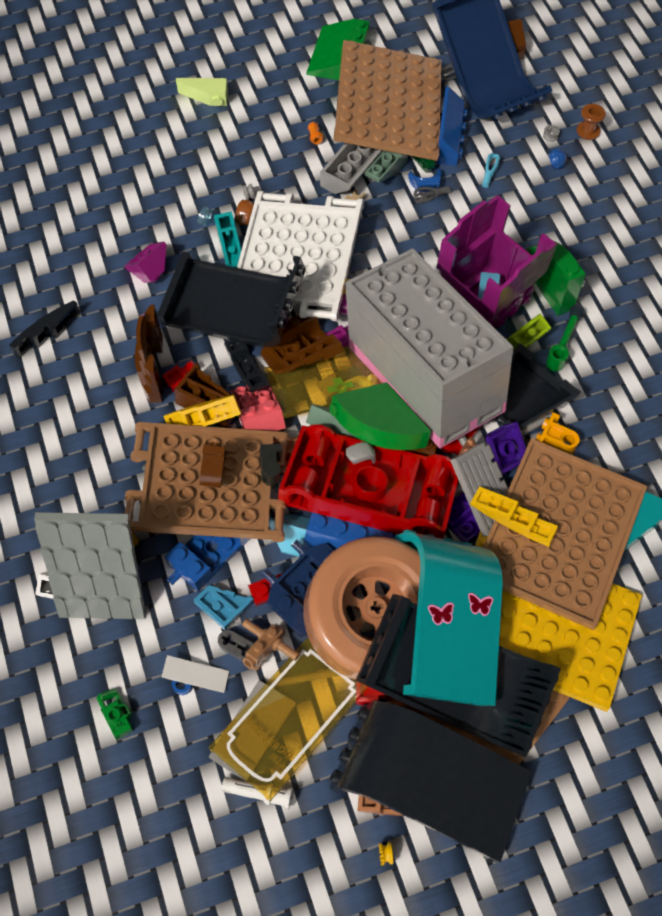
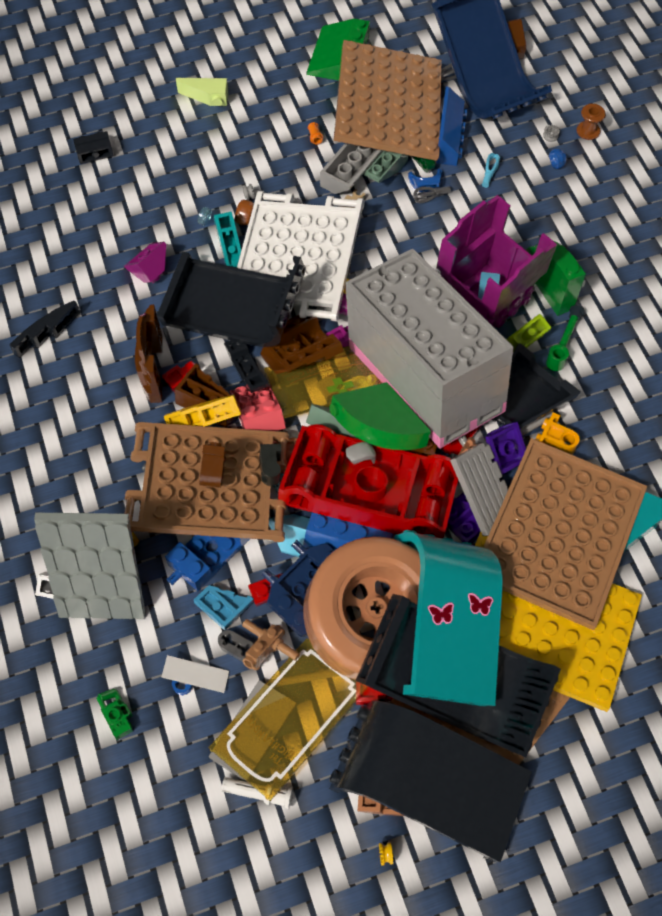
(93, 147): none -> black brick
(511, 515): yellow slope -> none

